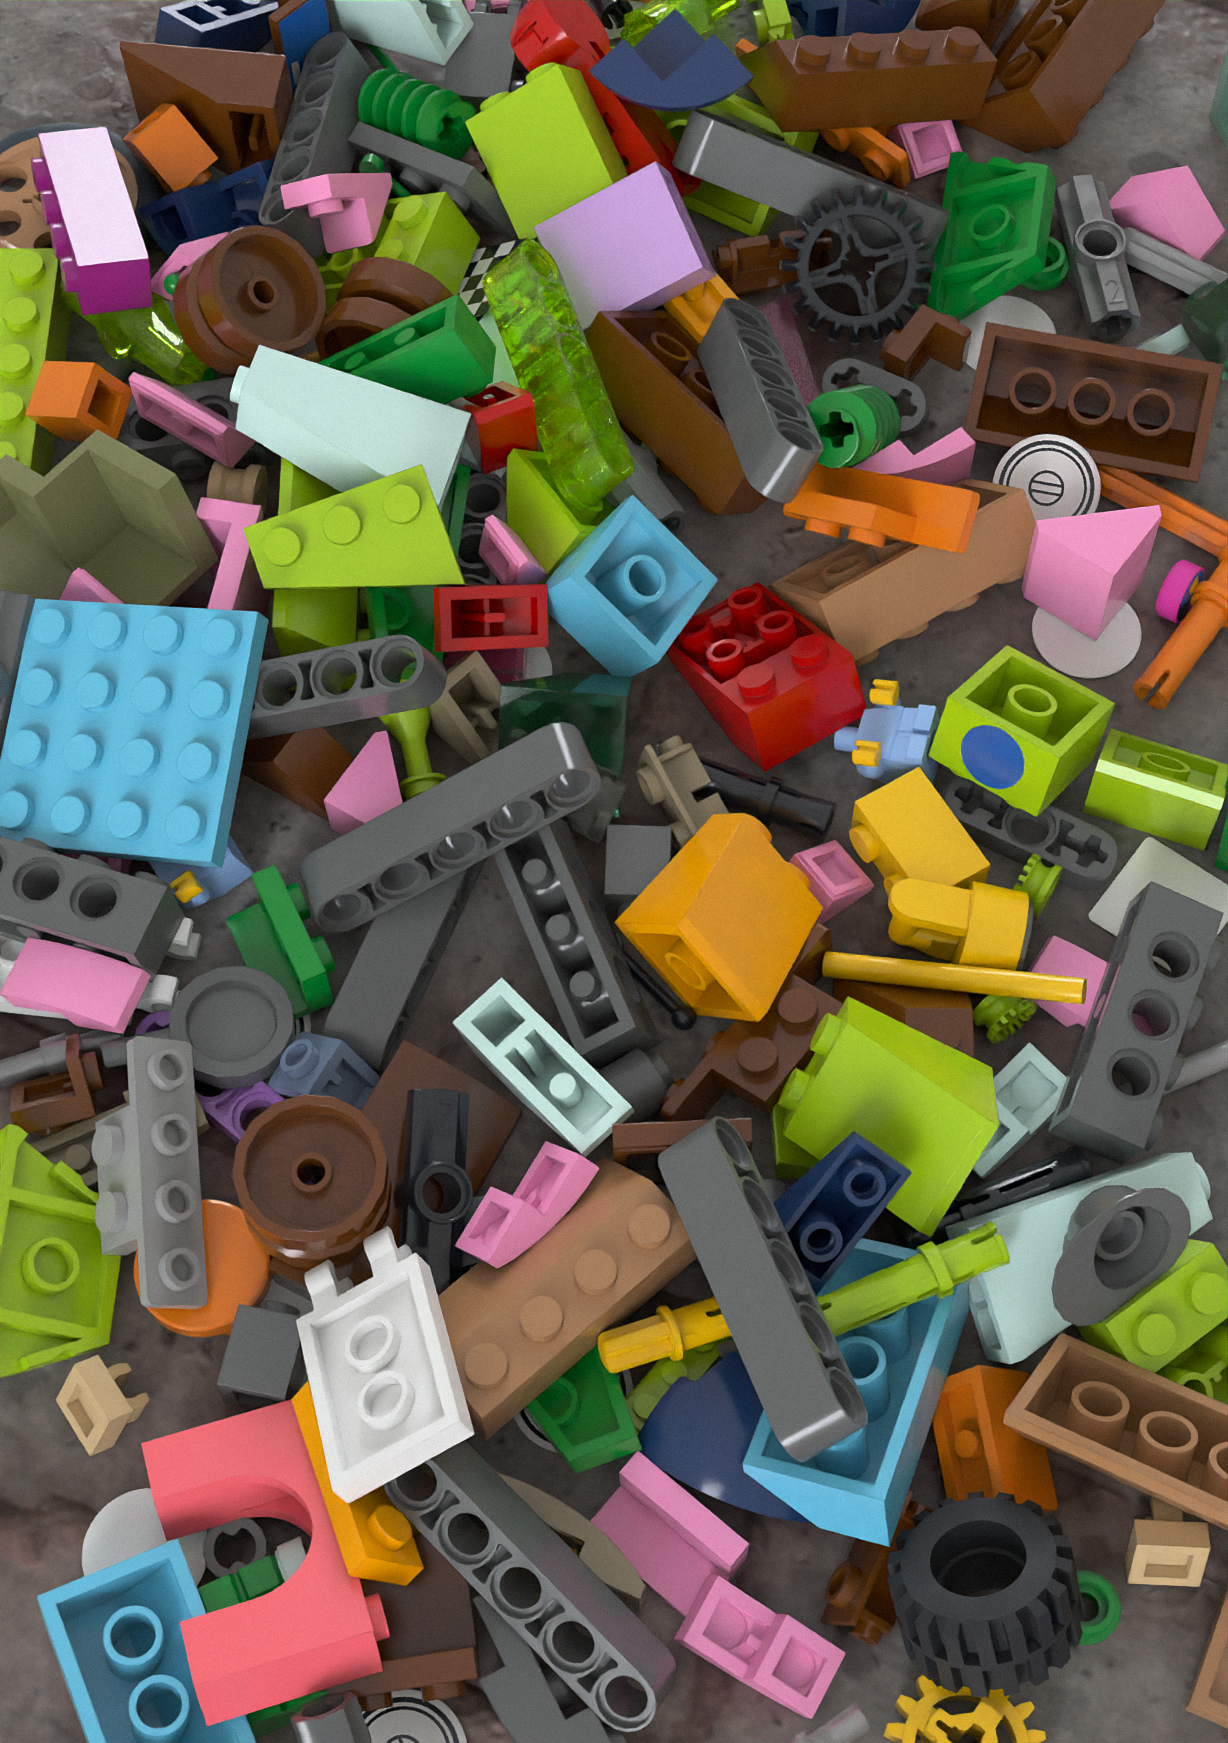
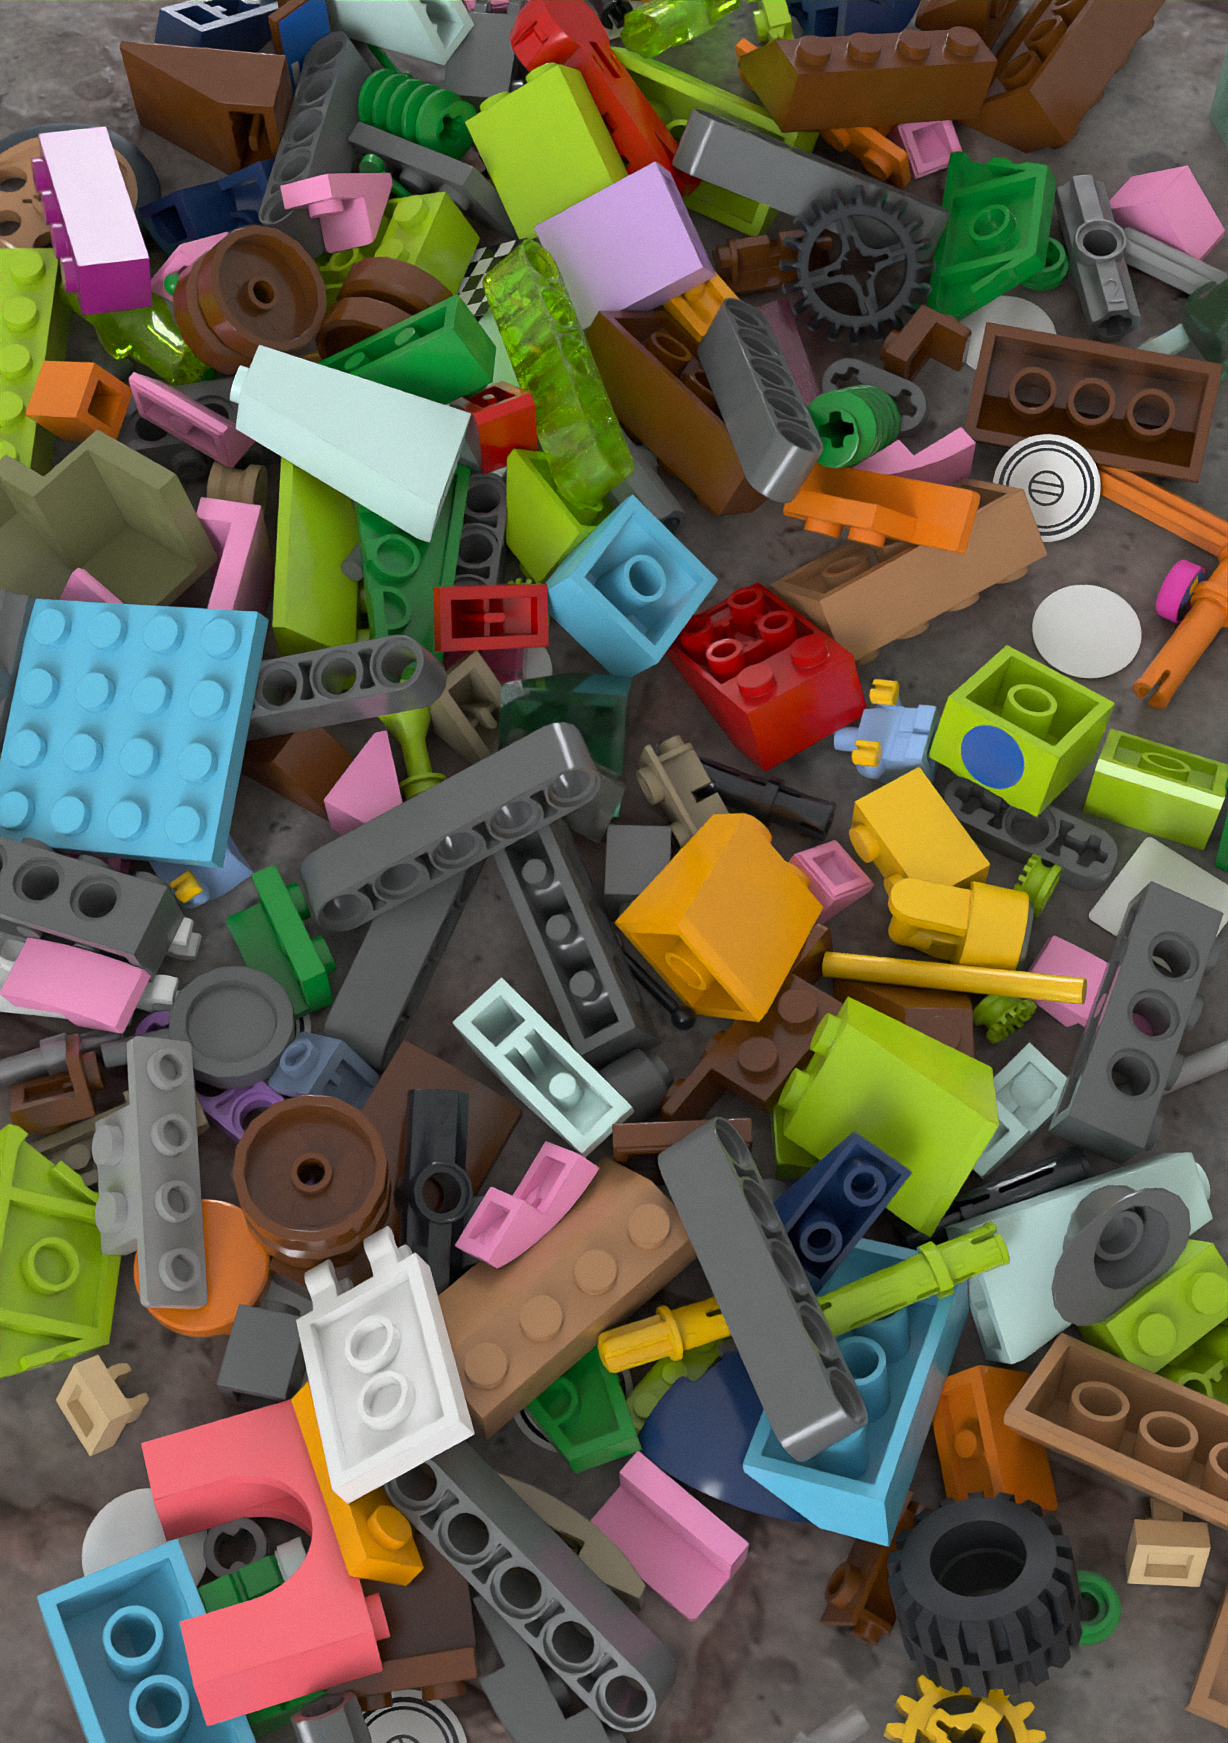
(171, 149): orange brick -> none
(362, 537): lime wing -> none
(508, 554): bright pink slope -> none
(672, 69): dark blue brick -> none
(760, 1646): bright pink slope -> none
(1089, 564): bright pink slope -> none

